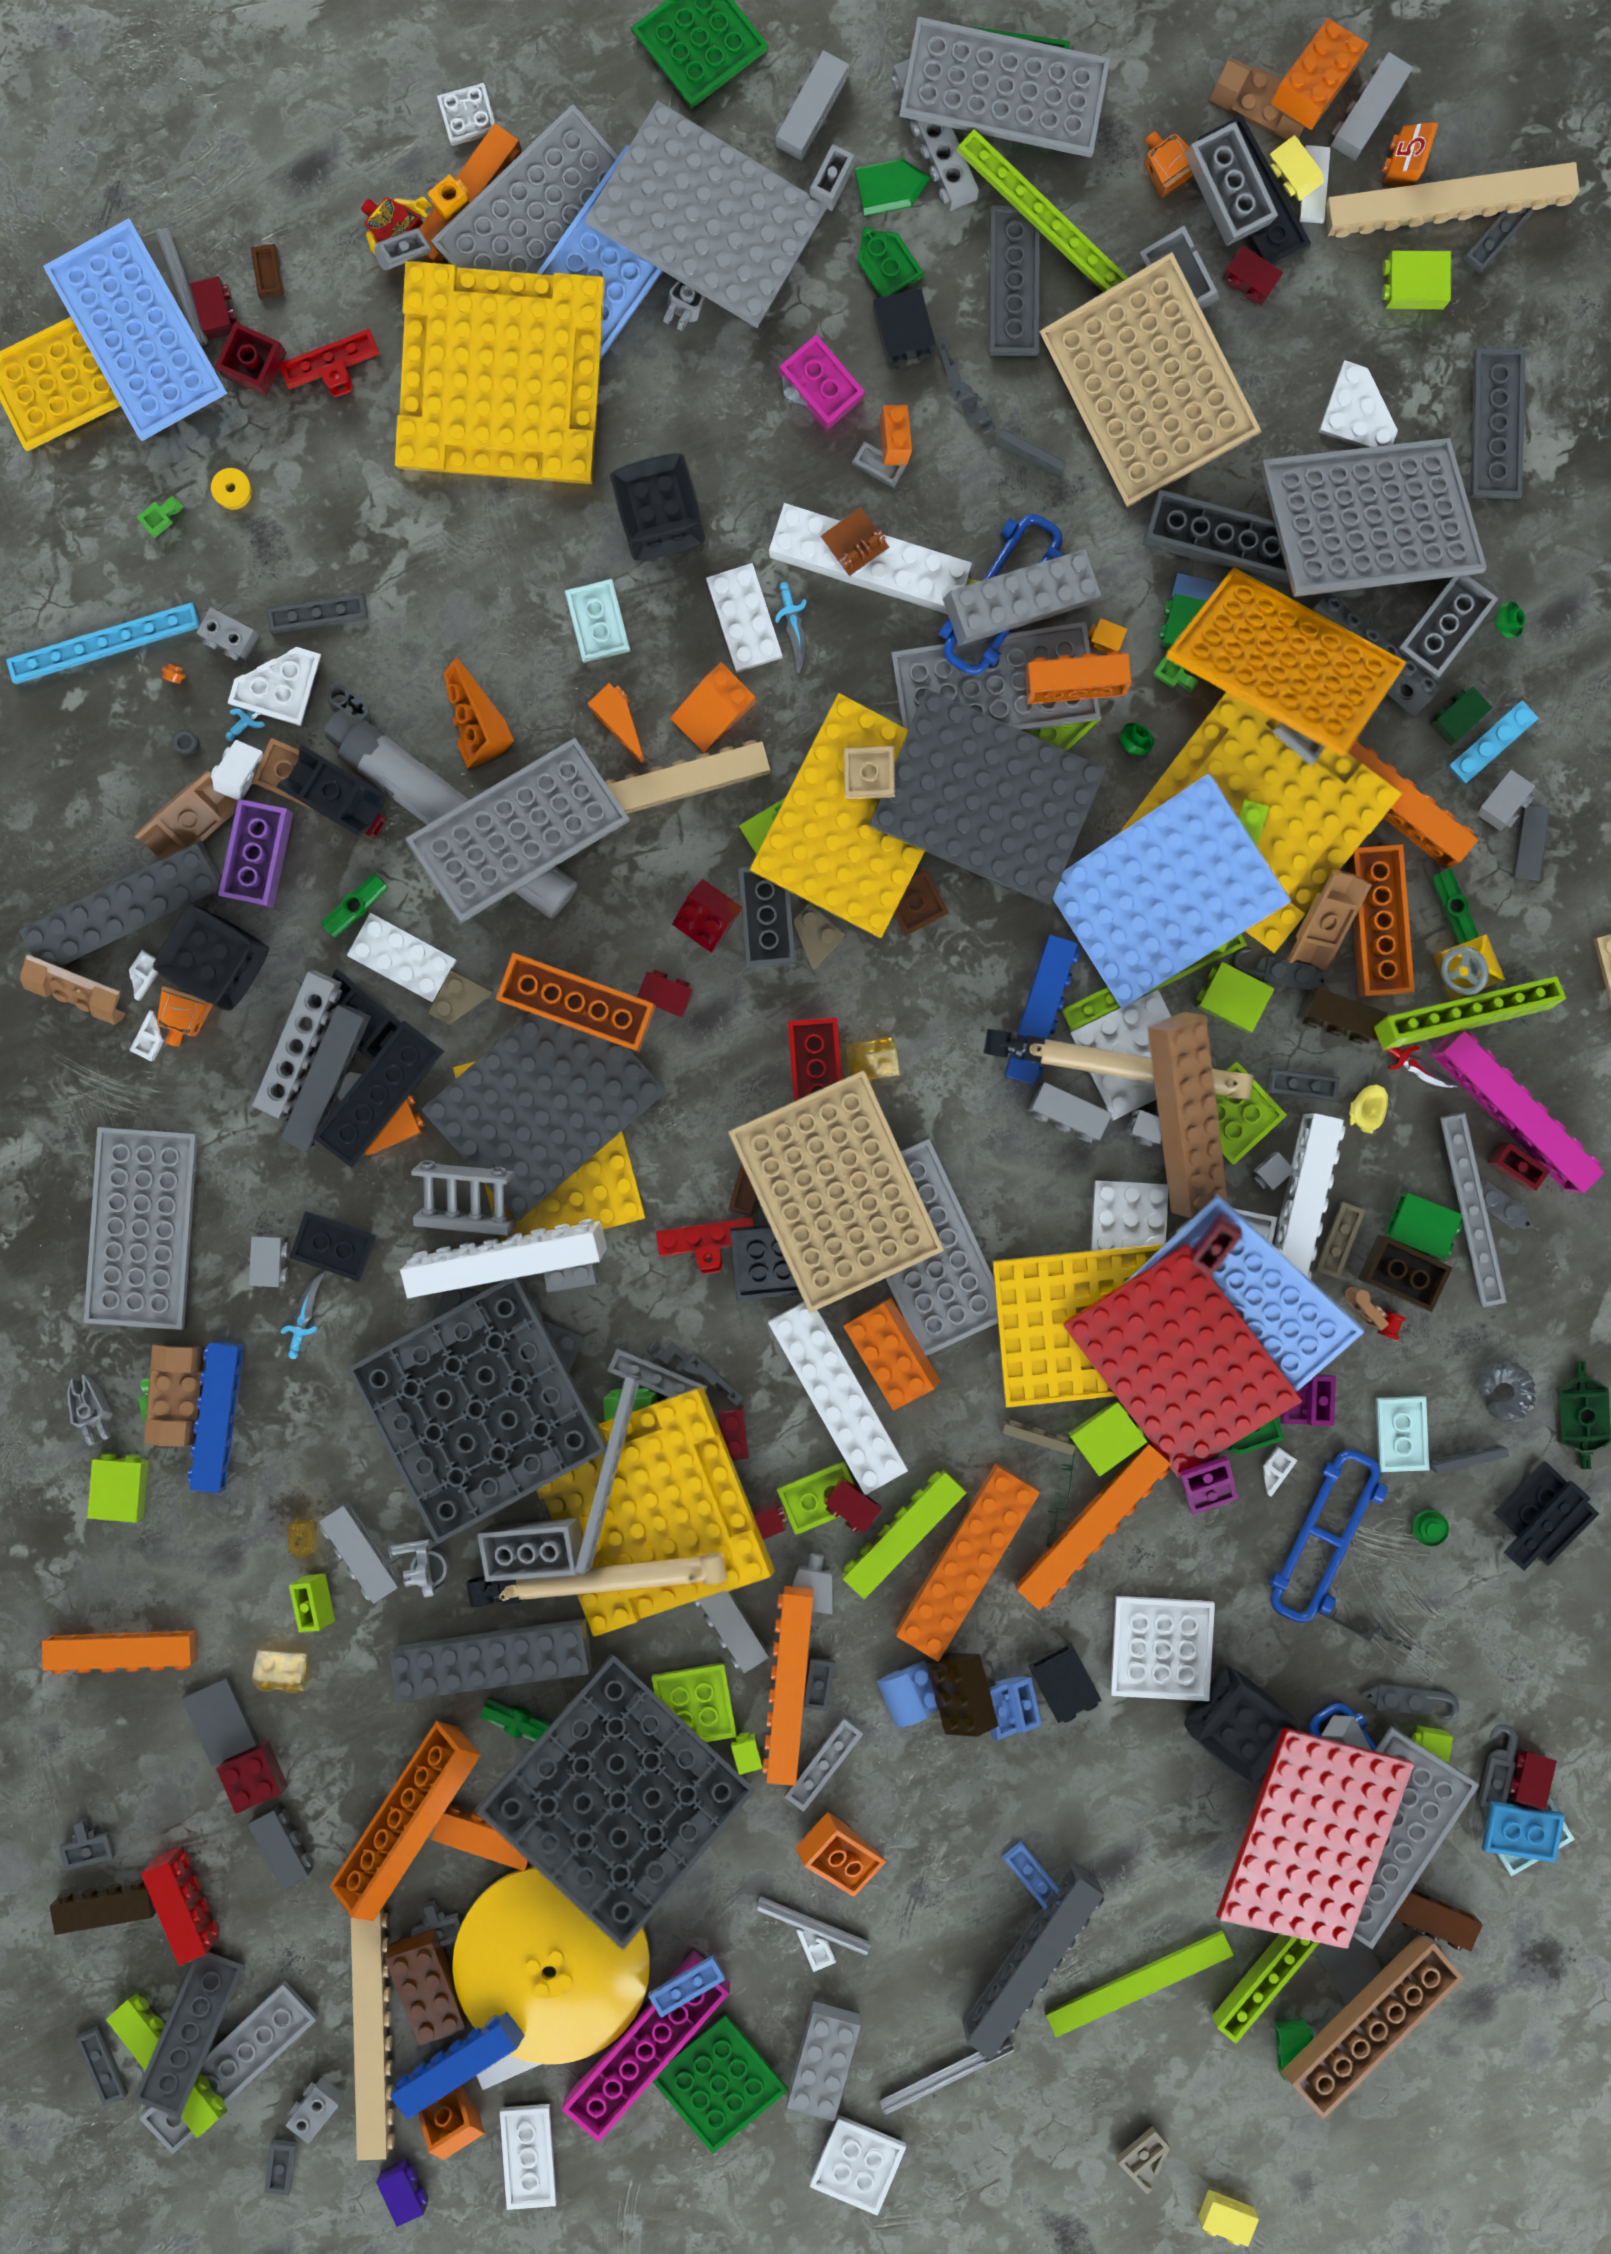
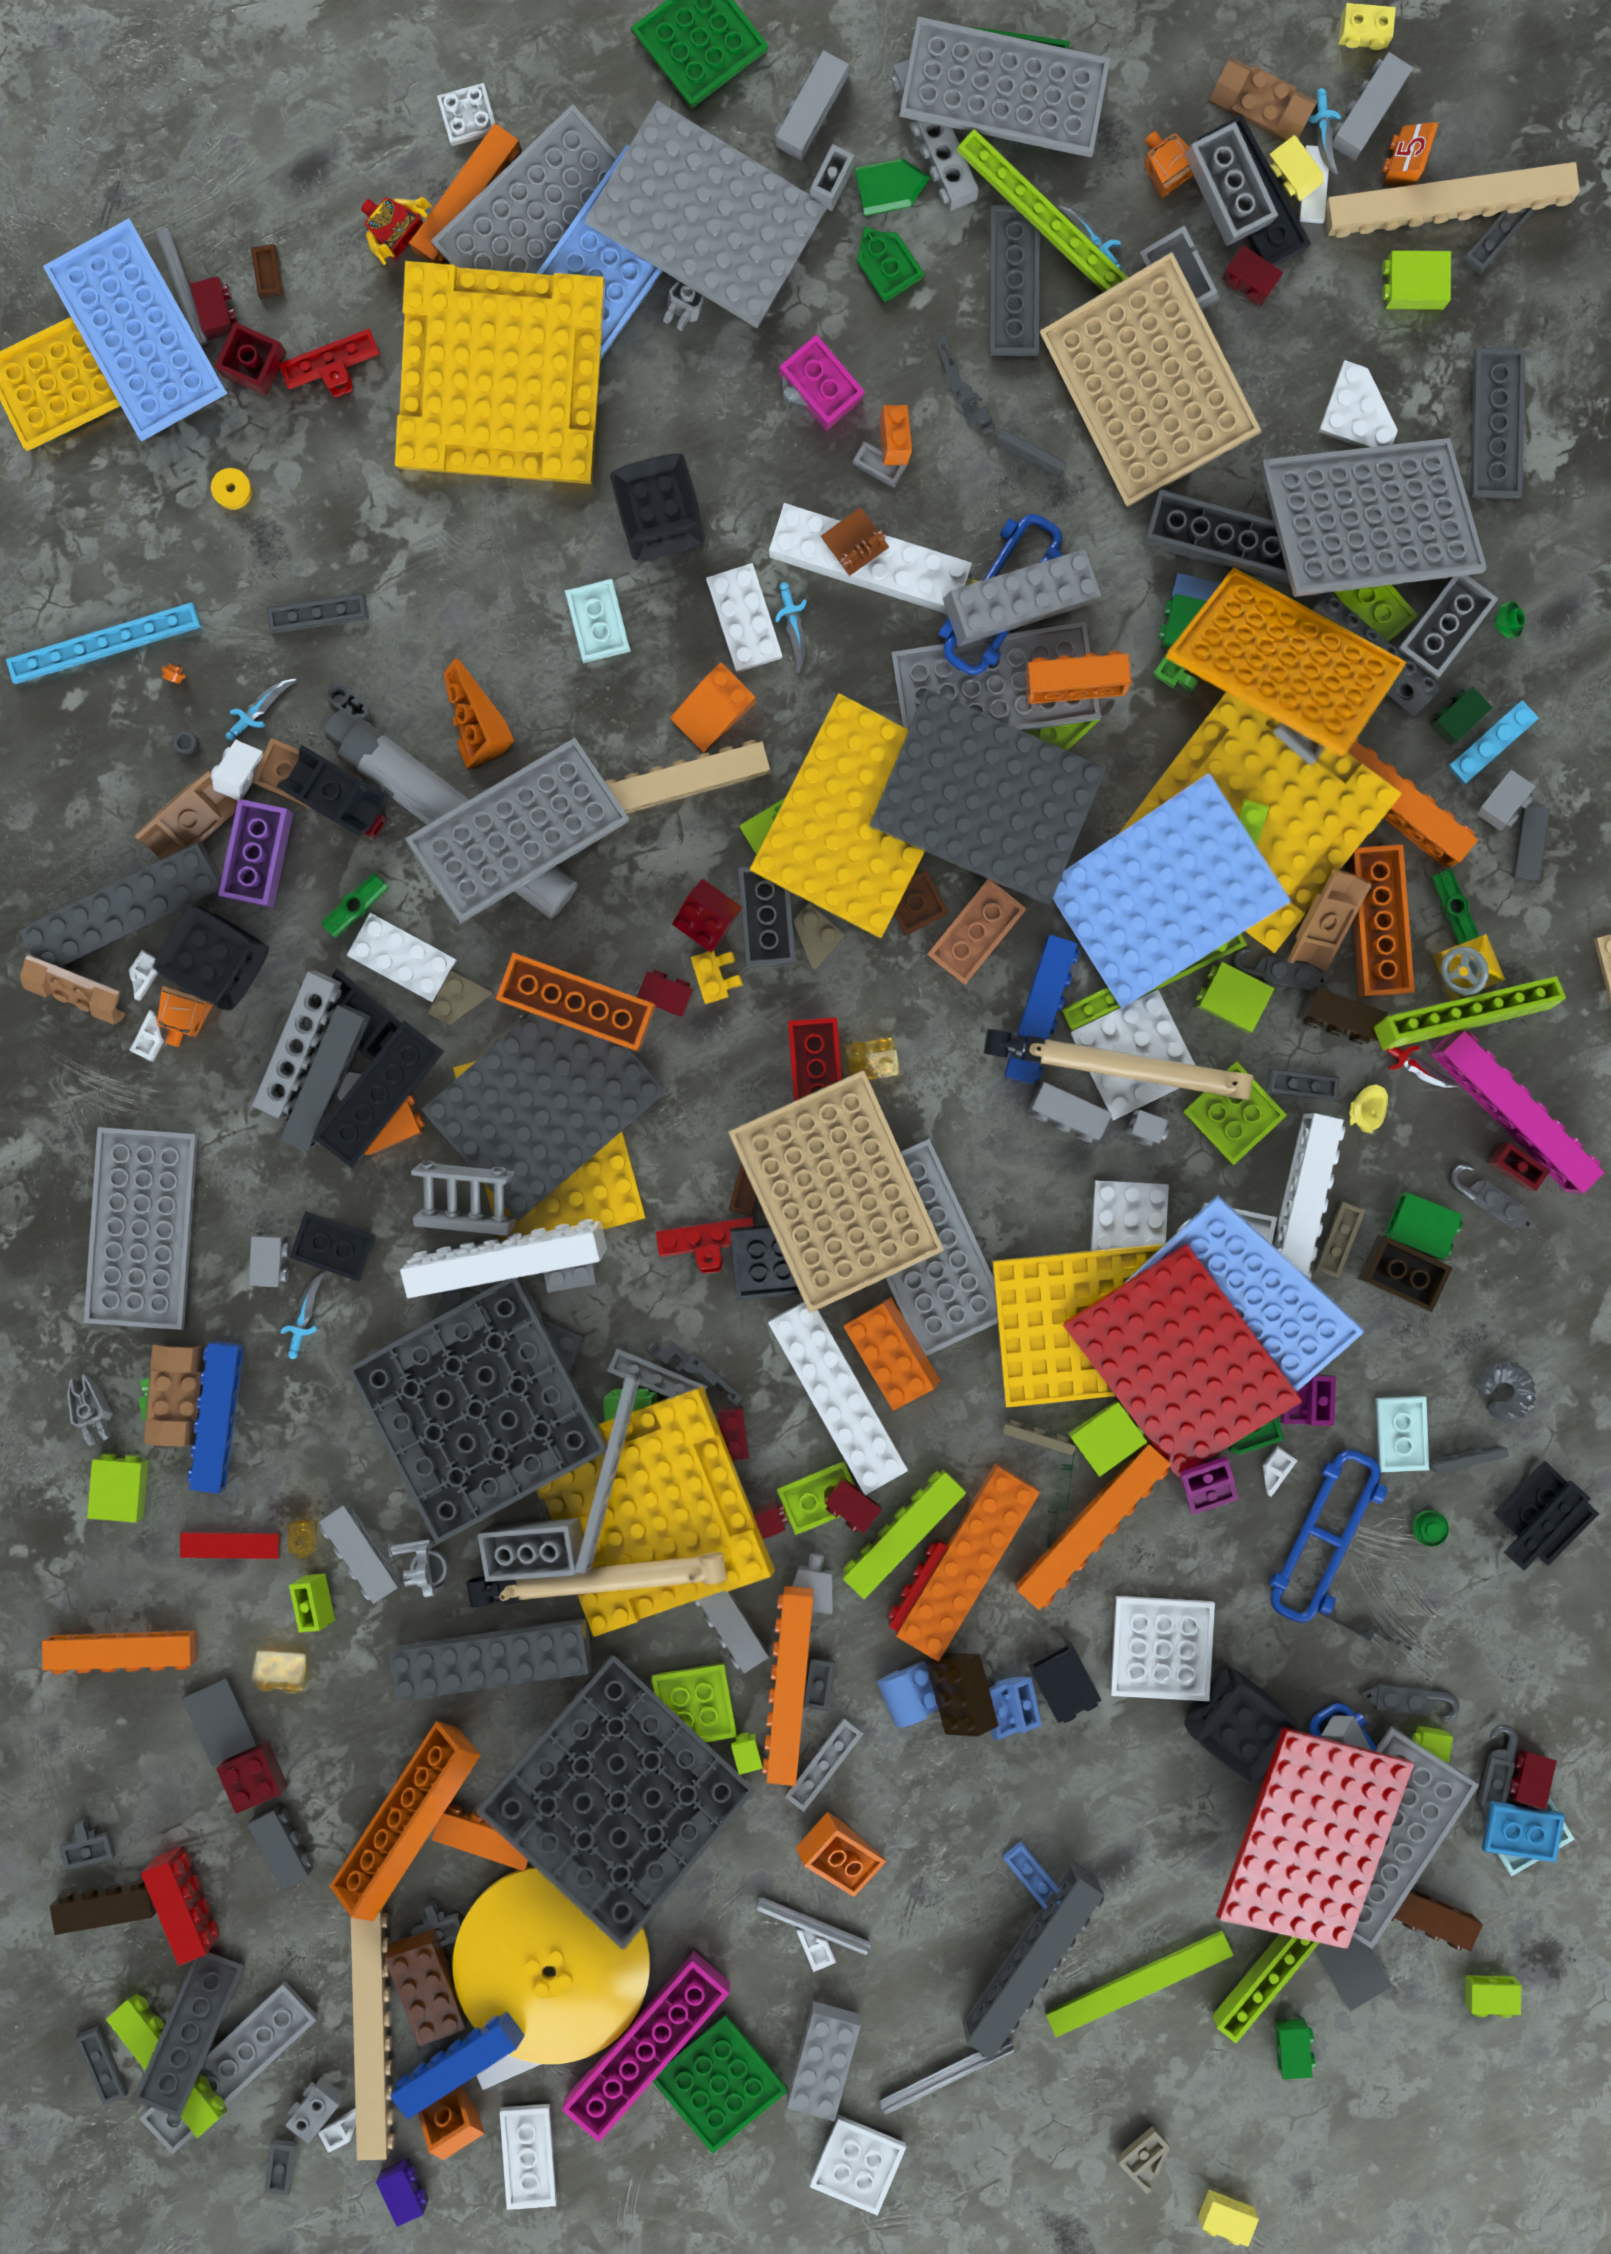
(157, 517): bright green plate -> none
(227, 634): light grey brick -> none
(230, 1545): none -> red tile
(278, 686): white plate -> none
(338, 2131): none -> white tile
(401, 248): light grey brick -> none
(448, 208): light orange brick -> none
(514, 1720): green piece -> none
(613, 711): orange slope -> none
(687, 1986): medium blue plate -> none
(710, 977): none -> yellow plate
(869, 772): tan tile -> none
(904, 327): black brick -> none
(921, 1576): none -> red plate
(976, 931): none -> nougat plate
(1090, 232): none -> piece
(1106, 636): light orange brick -> none
(1136, 739): green plate -> none
(1187, 1112): medium nougat brick -> none
(1216, 1244): dark red brick -> none
(1272, 1171): light grey brick -> none
(1319, 74): orange brick -> none
(1324, 129): none -> piece
(1366, 26): none -> light yellow brick
(1371, 1314): medium nougat plate -> none
(1372, 2025): medium nougat brick -> none
(1379, 608): none -> lime plate
(1394, 1325): red bush -> none
(1473, 1209): light grey tile -> none
(1492, 1995): none -> lime brick
(1574, 1398): dark green plate -> none

